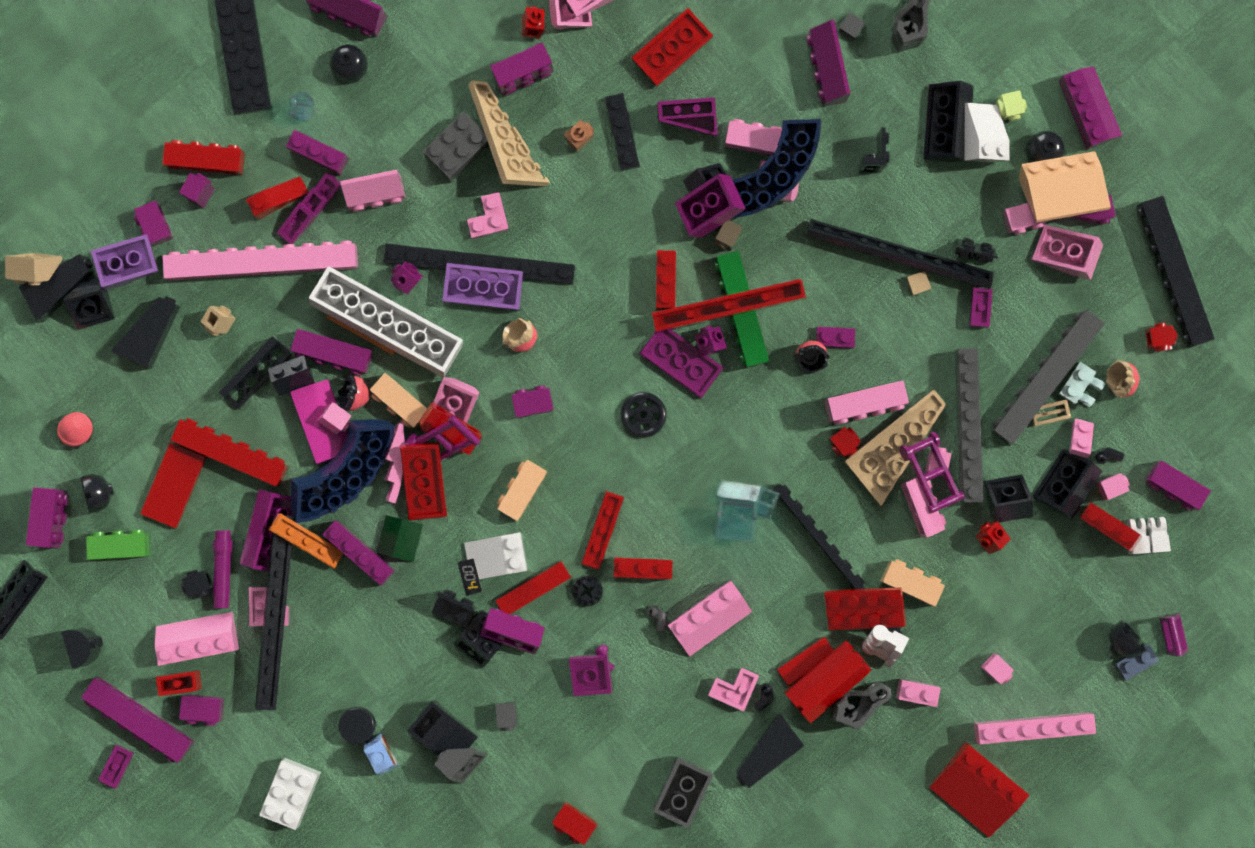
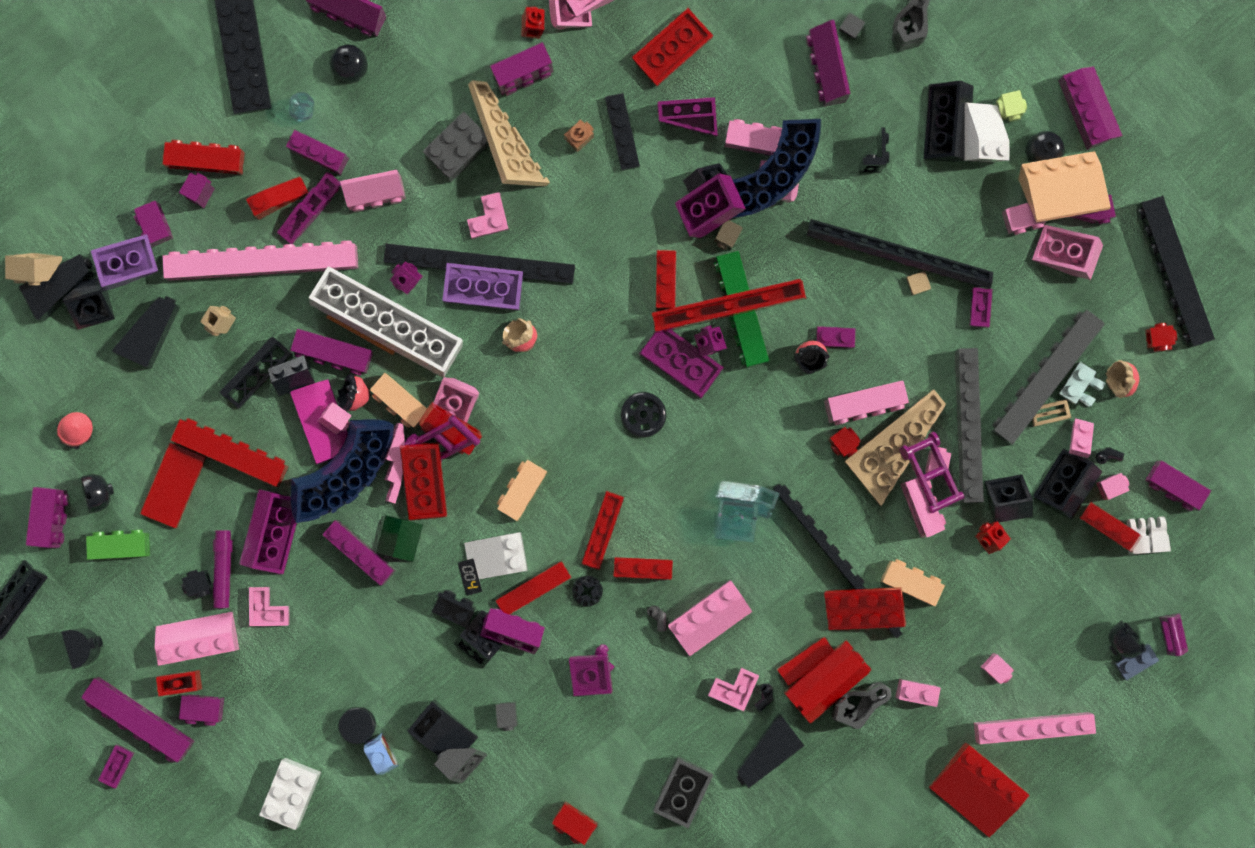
(273, 622): black plate -> none
(306, 540): orange tile -> none
(532, 402): magenta brick -> none
(885, 644): white legs -> none
(986, 250): black hinge -> none

